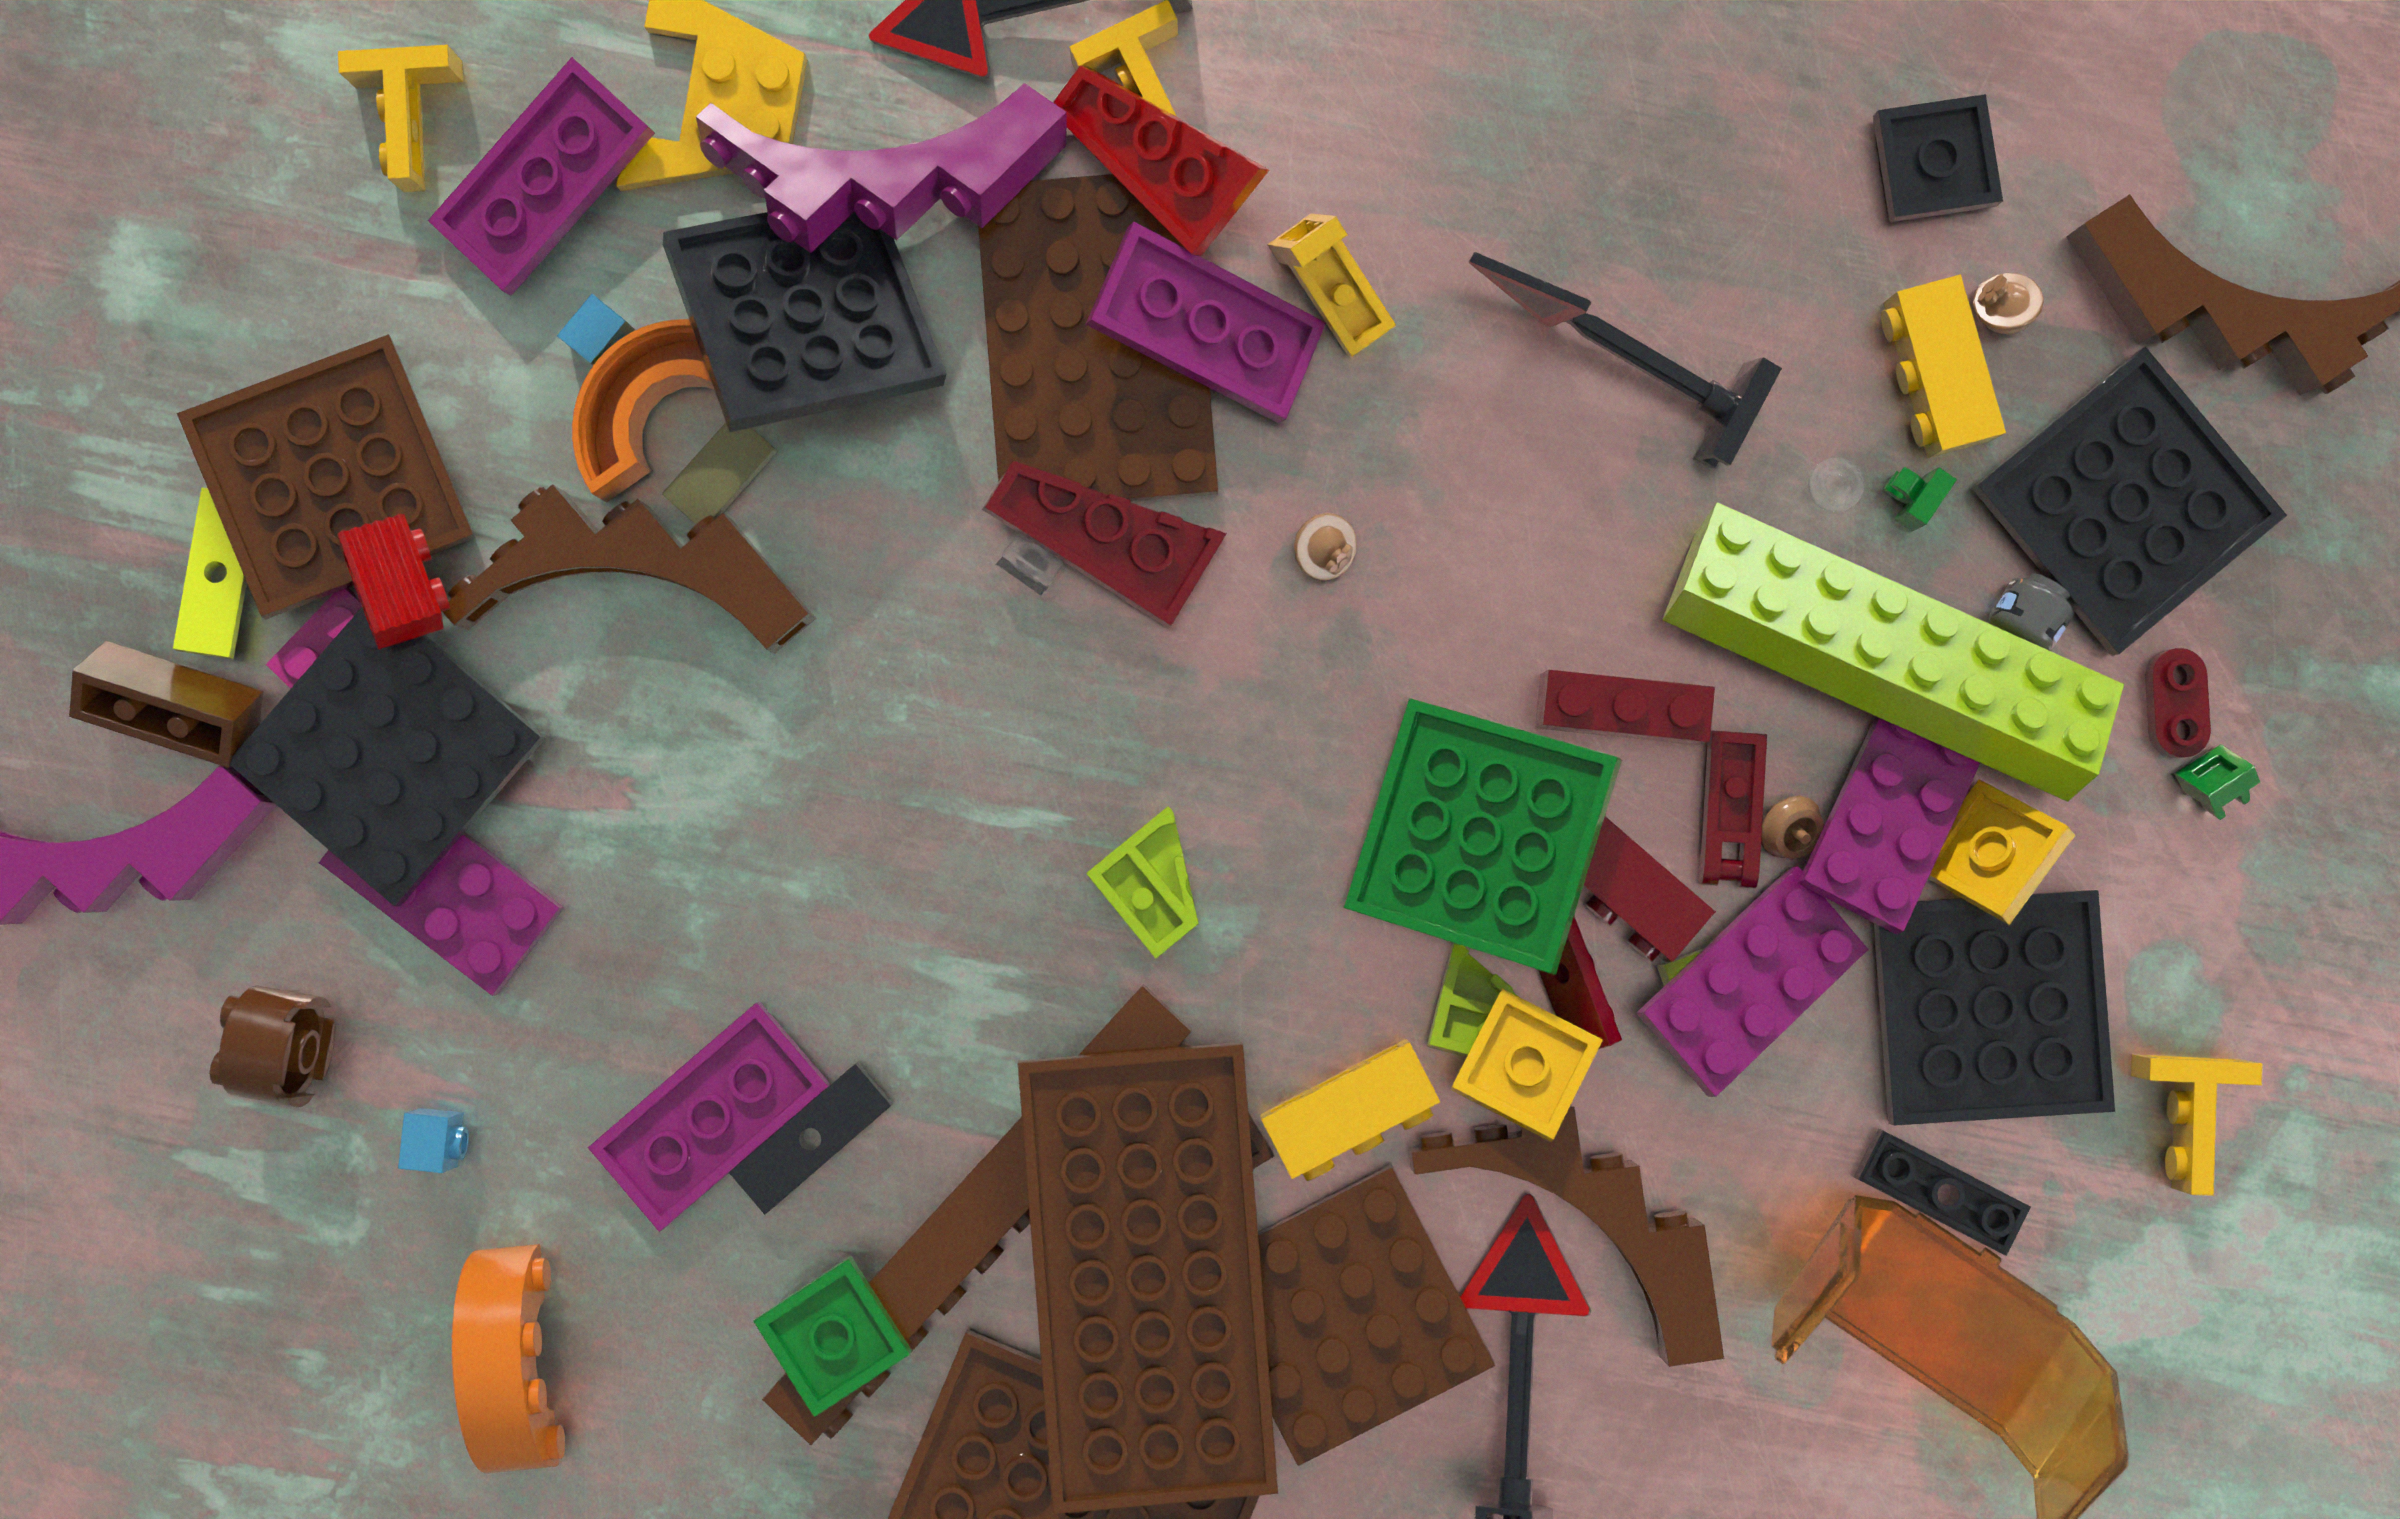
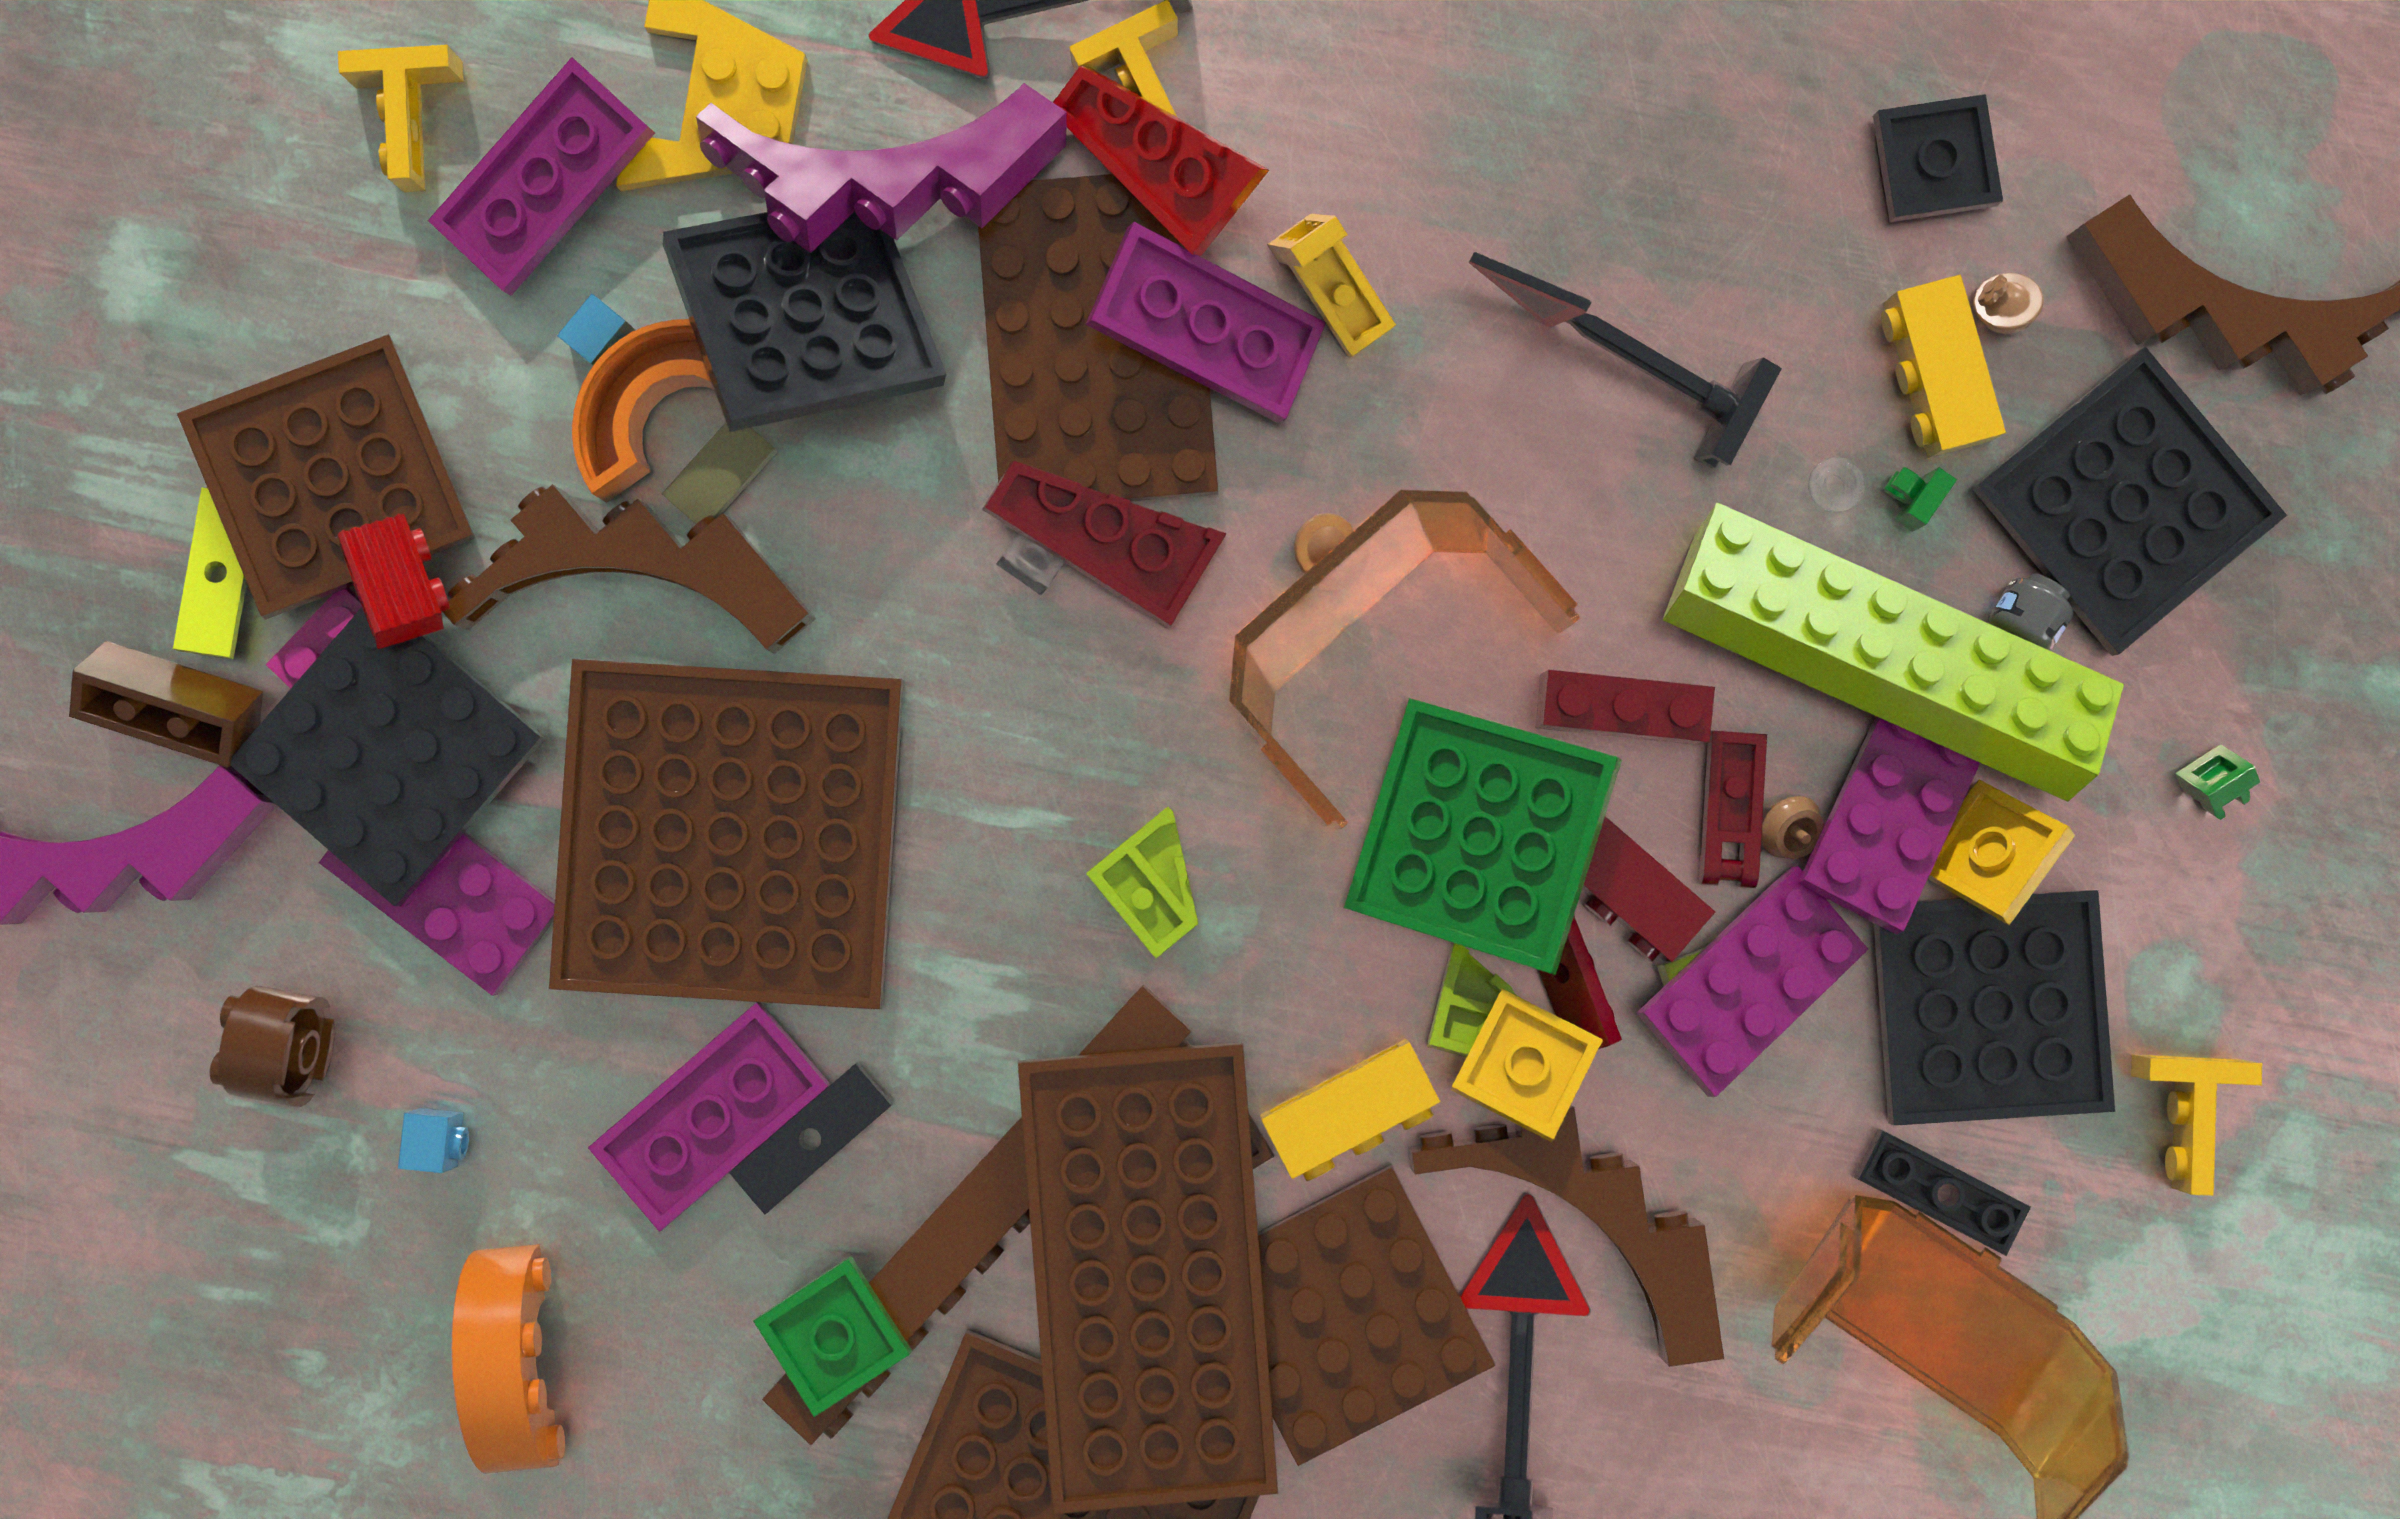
(726, 834): none -> reddish brown plate
(1348, 585): none -> clear orange piece
(2172, 702): dark red plate -> none

